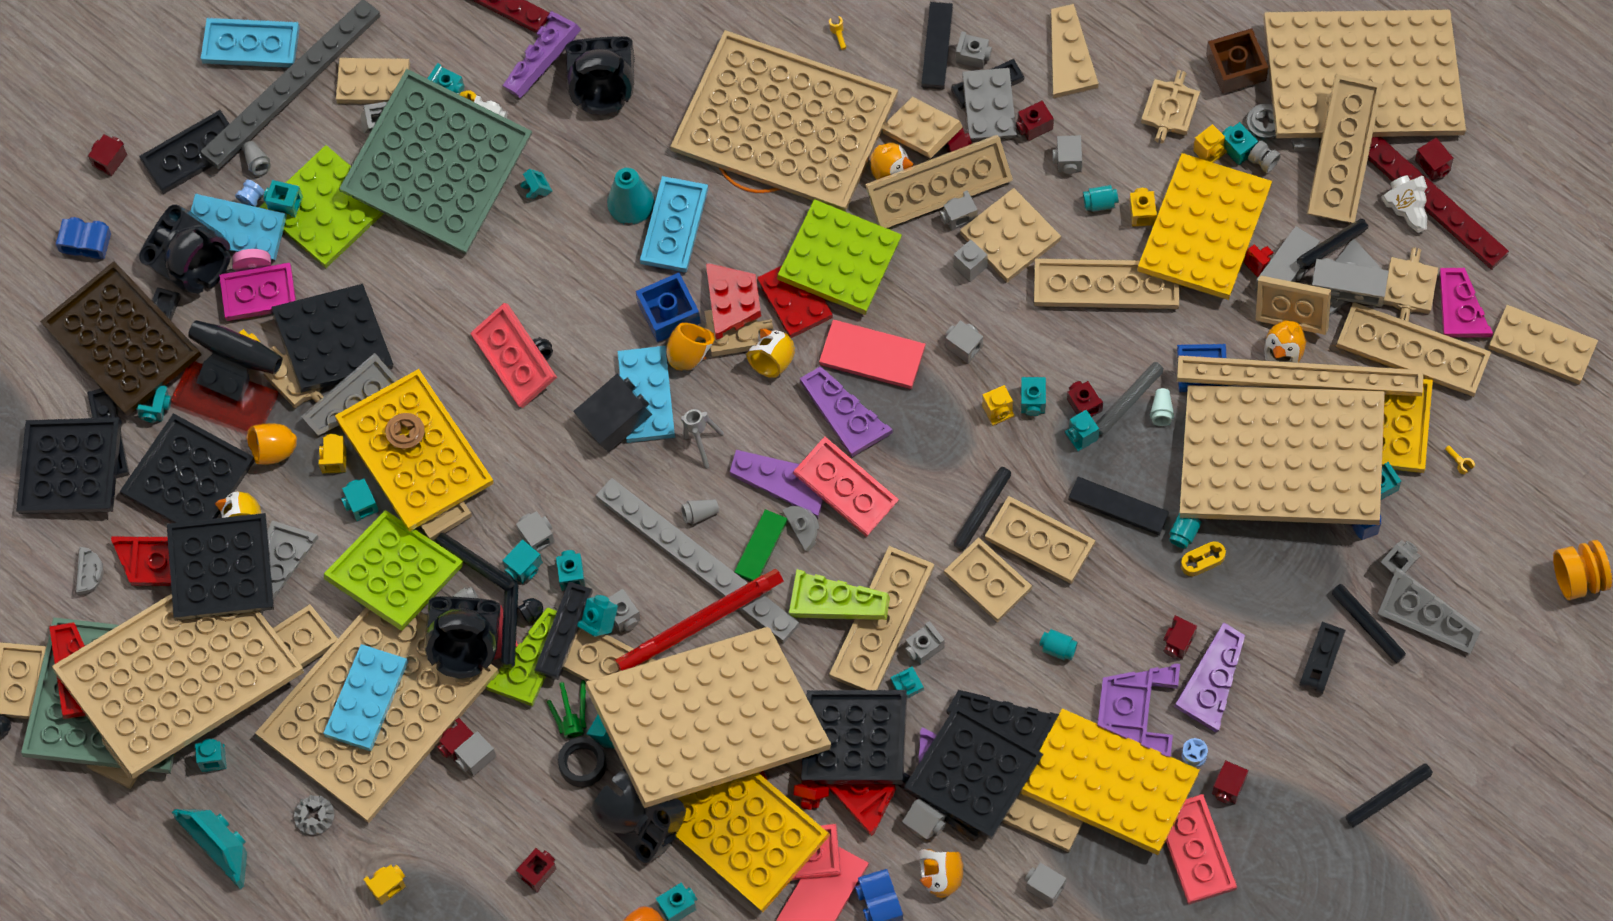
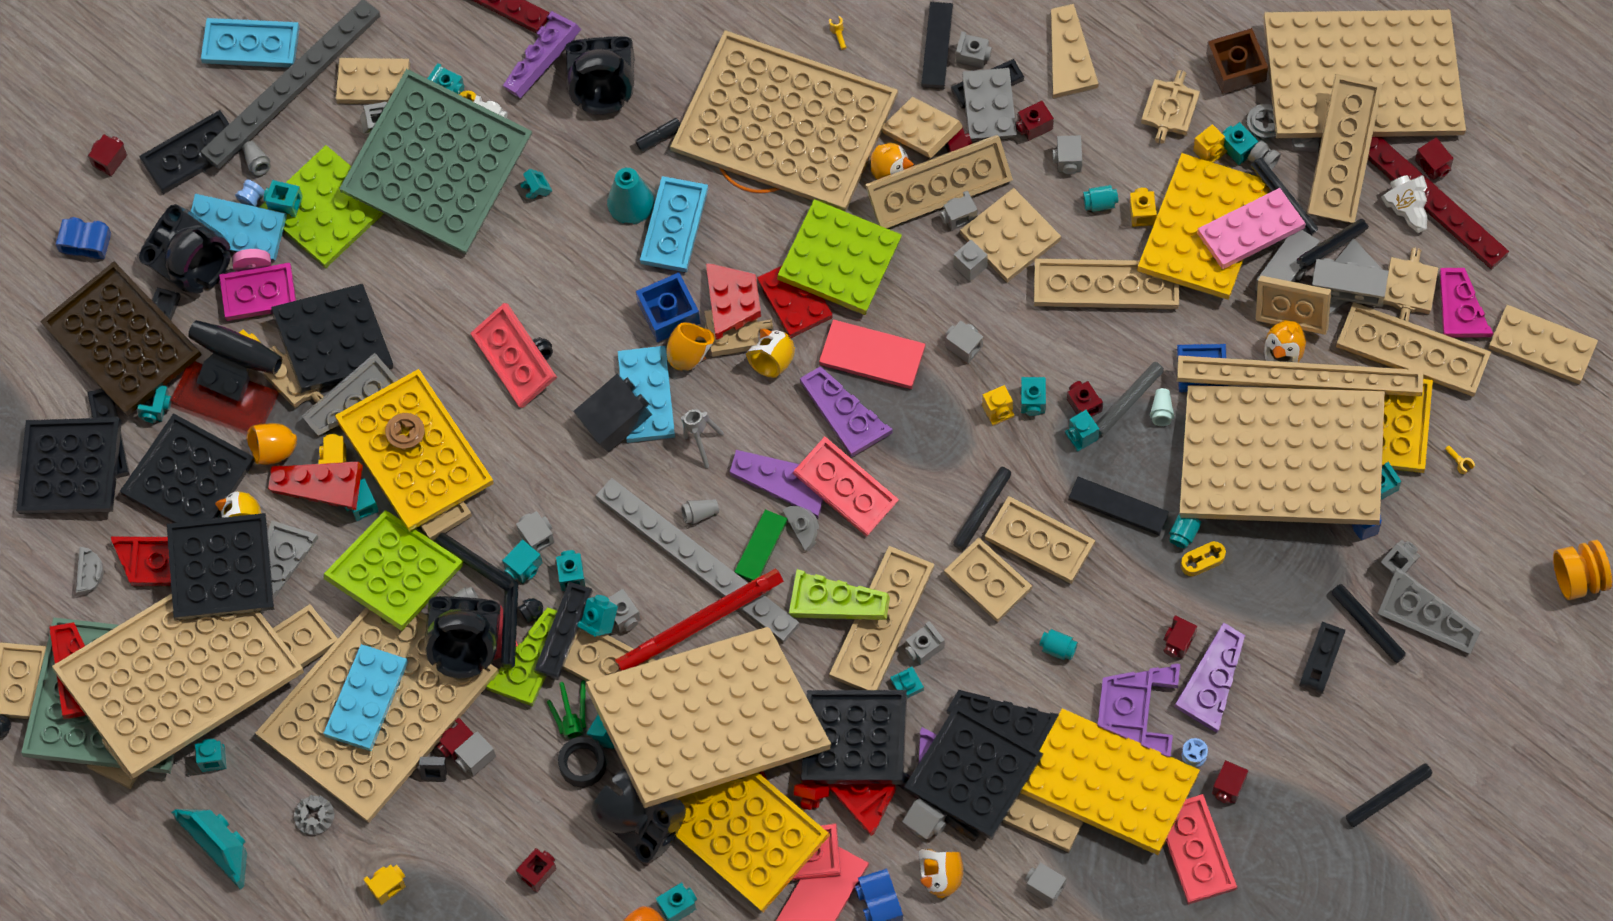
(327, 482): none -> wing
(433, 768): none -> black plate
(655, 136): none -> black piece
(1251, 228): none -> bright pink plate
(1257, 259): red tile -> none
(1273, 183): none -> black axle

